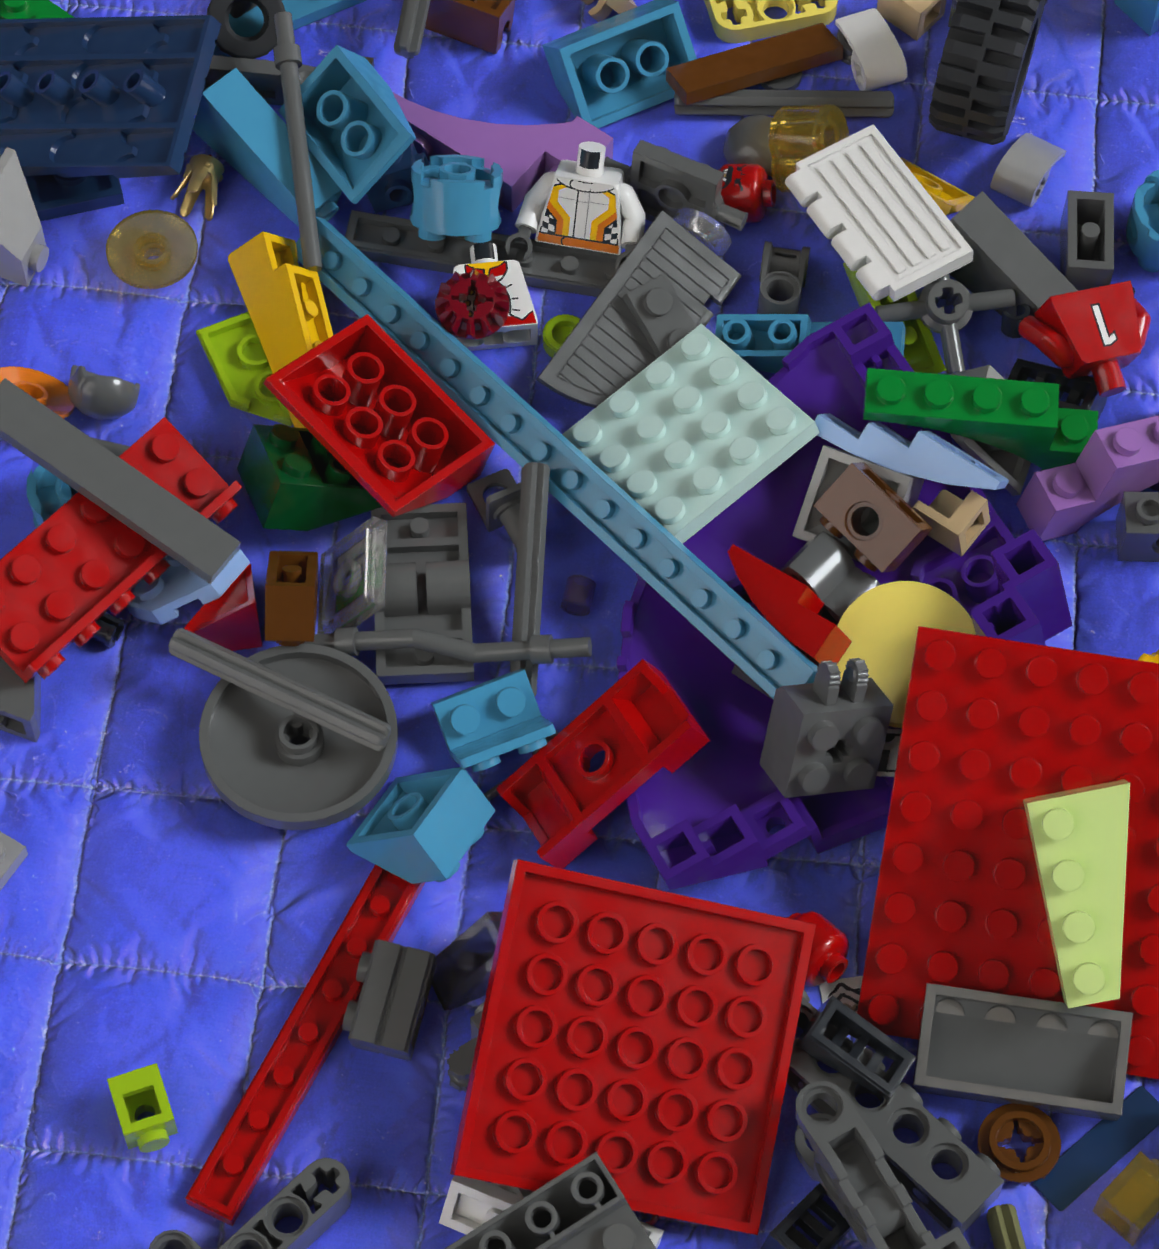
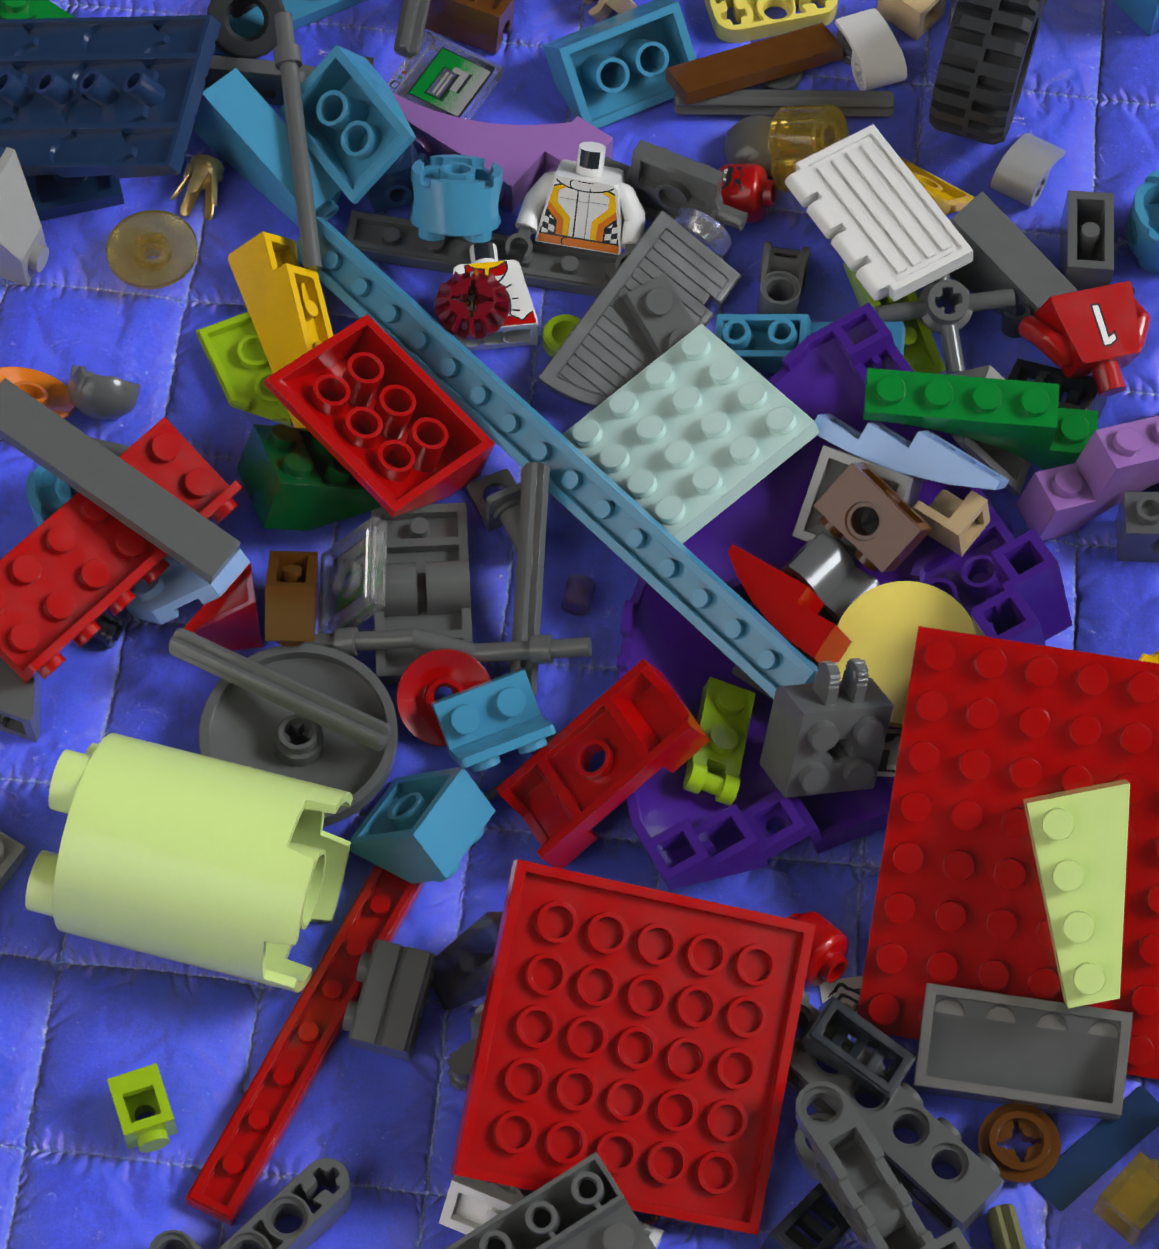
(190, 858): none -> yellowish green brick
(422, 679): none -> red dish
(446, 77): none -> tile
(725, 719): none -> lime plate

